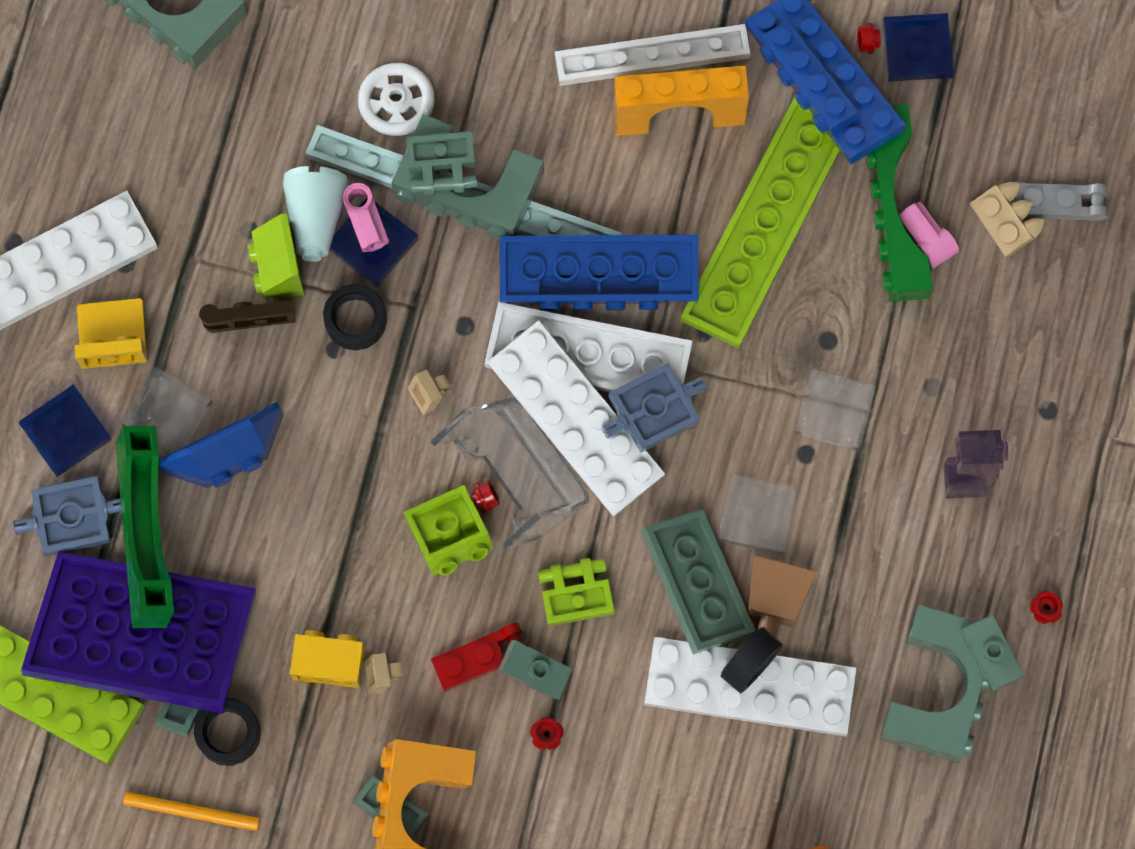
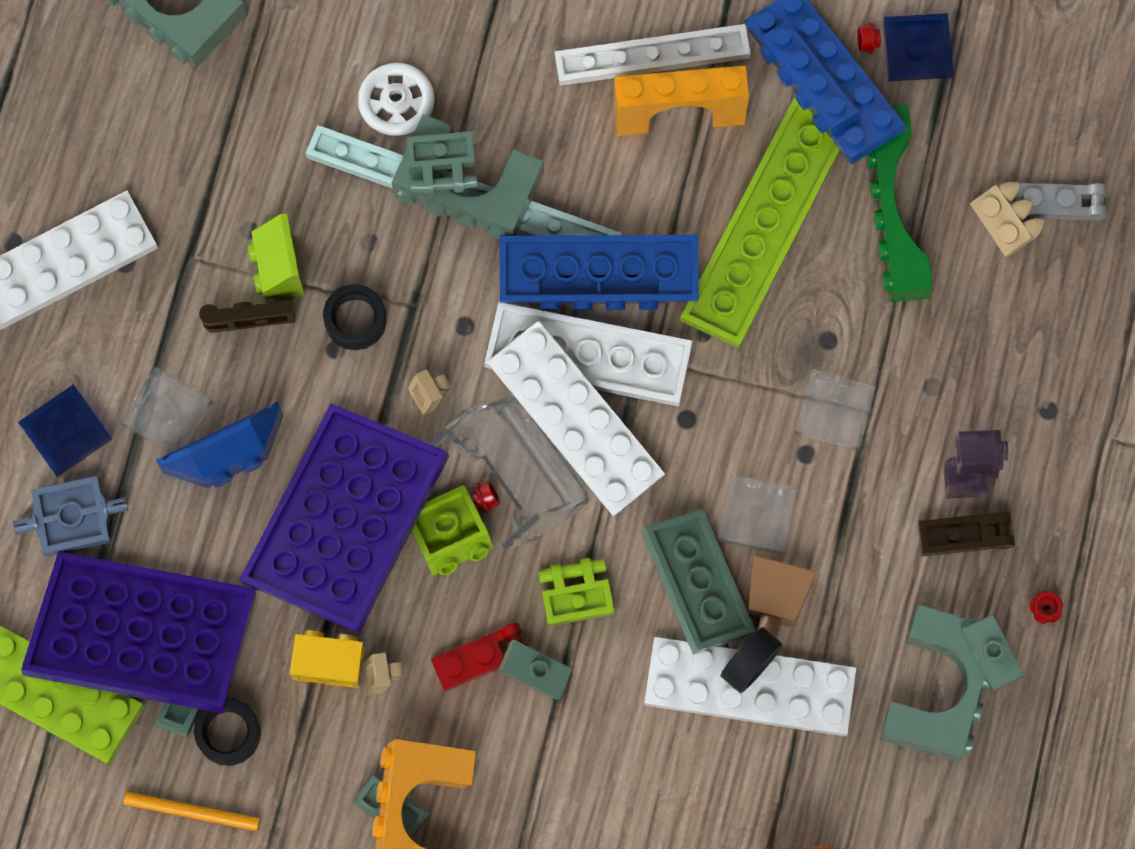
(111, 334): yellow bracket -> none
(146, 569): green arch -> none
(313, 208): light aqua cone -> none
(344, 518): none -> dark purple plate
(365, 219): bright pink piece -> none
(378, 263): clear blue plate -> none
(538, 729): red plate -> none
(654, 407): sand blue plate -> none
(927, 235): bright pink piece -> none
(965, 534): none -> dark brown plate

